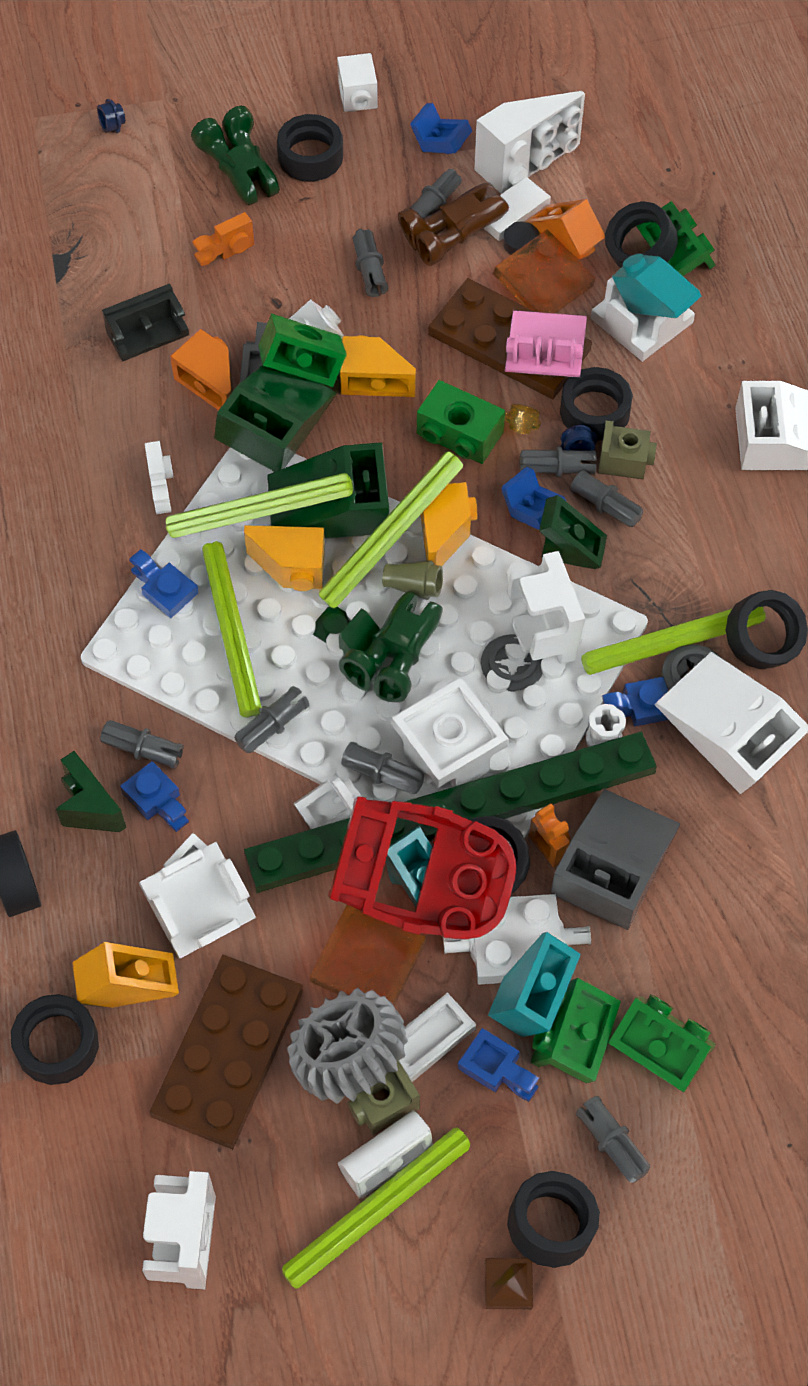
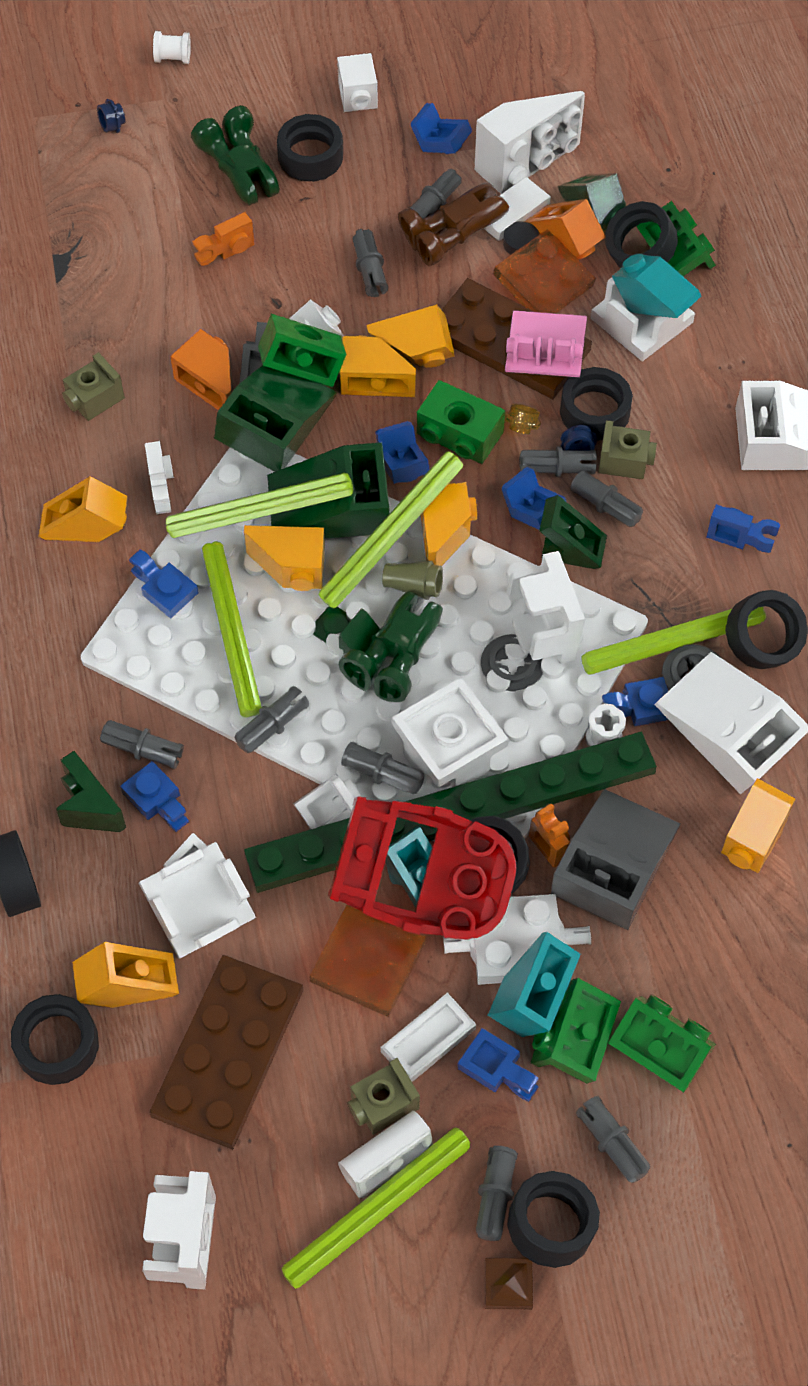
(84, 513): none -> light orange slope
(93, 388): none -> olive brick
(145, 322): pearl dark grey hinge -> none
(171, 47): none -> white bush
(347, 1045): light grey gear -> none
(401, 453): none -> blue bracket
(417, 336): none -> light orange slope
(495, 1192): none -> dark grey axle
(600, 190): none -> slope
(736, 529): none -> blue plate
(757, 826): none -> light orange slope

